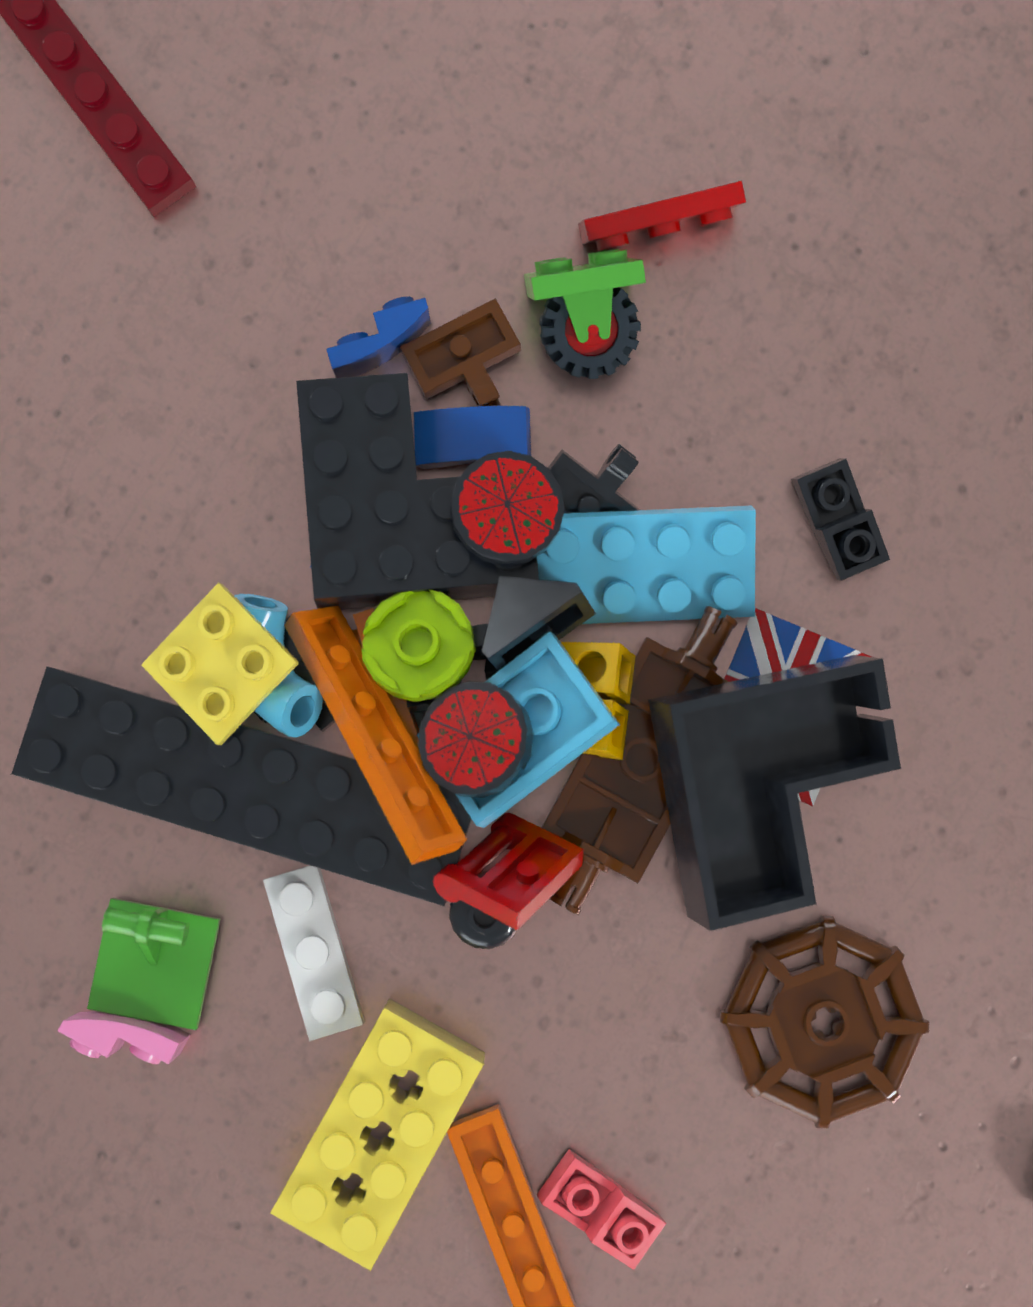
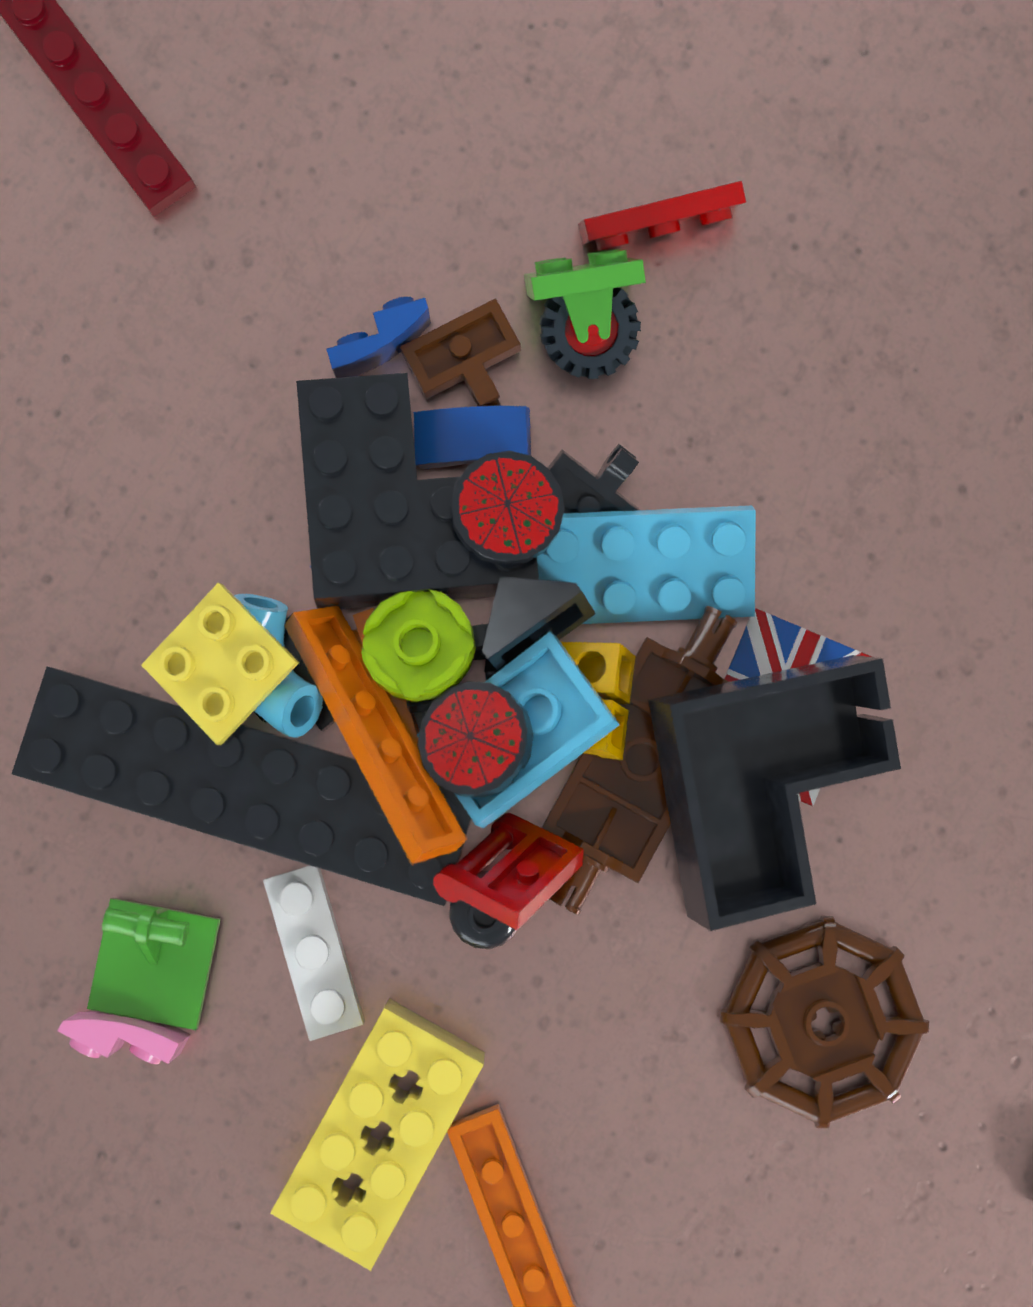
(601, 1209): coral slope -> none
(839, 520): black slope -> none

